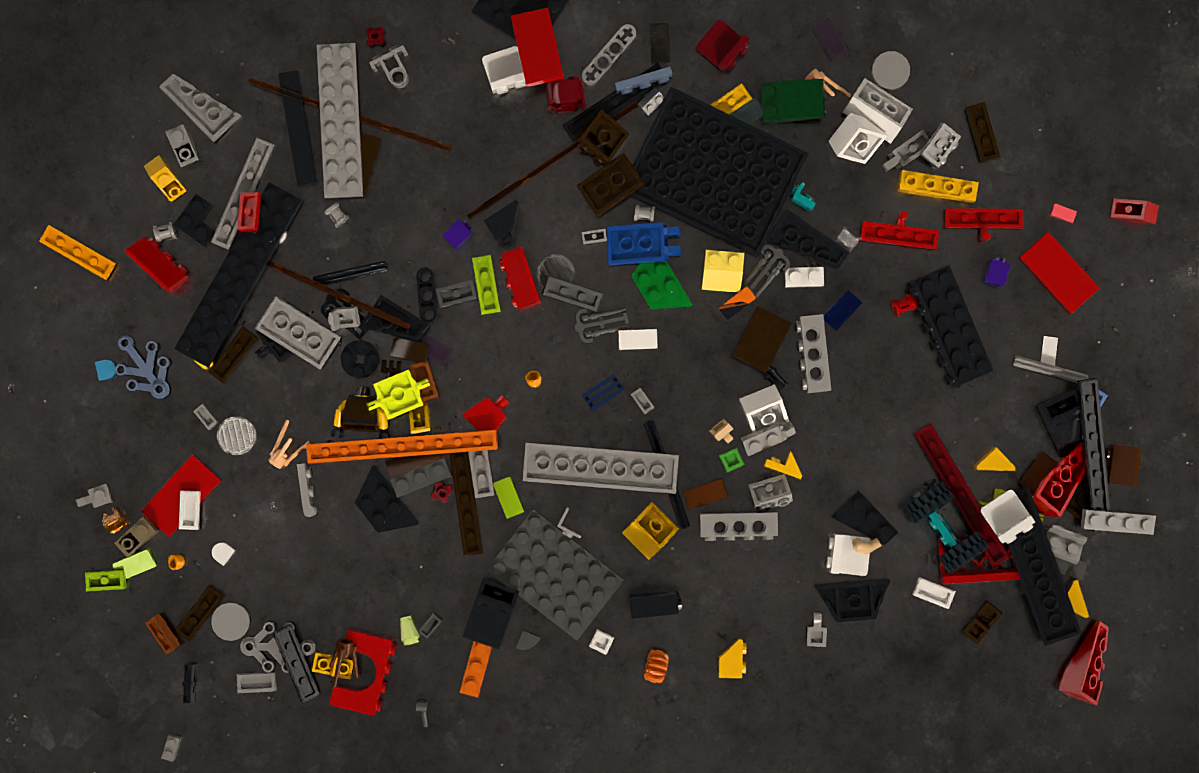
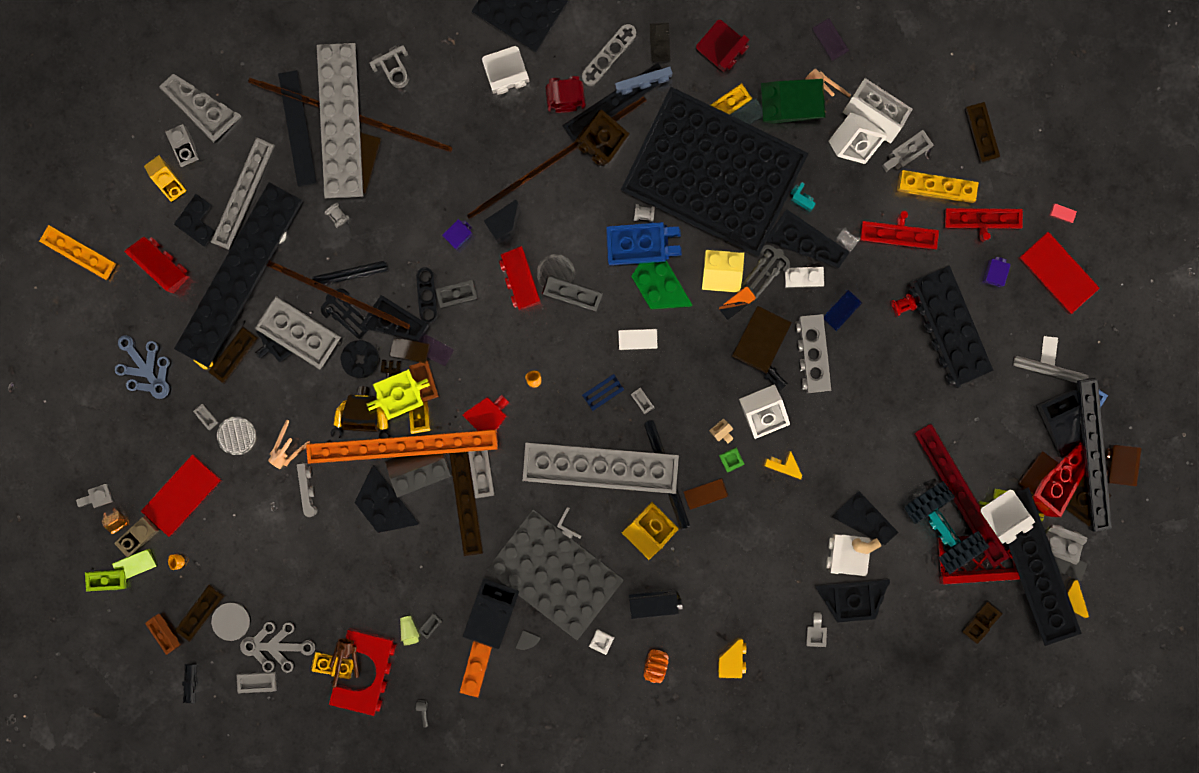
(105, 369): dark azure tile -> none
(164, 231): light grey bush -> none
(171, 747): light grey piece -> none
(189, 510): white tile -> none
(222, 552): white tile -> none
(249, 211): red plate -> none
(296, 663): black tile -> none
(344, 318): light grey bracket -> none
(380, 37): dark red plate -> none
(439, 486): dark red plate -> none
(486, 284): lime plate -> none
(508, 497): lime slope -> none
(537, 47): red tile -> none
(579, 327): dark grey piece -> none
(594, 236): light grey piece -> none
(610, 184): dark brown tile -> none
(651, 101): light grey piece -> none
(767, 437): light grey hinge -> none
(769, 529): light grey brick -> none
(770, 493): light grey bracket -> none
(890, 70): light grey tile -> none
(933, 592): white tile -> none
(940, 145): light grey bracket -> none
(994, 461): yellow slope -> none
(1082, 675): red wedge -> none
(1118, 521): light grey plate -> none
(1135, 211): red slope -> none

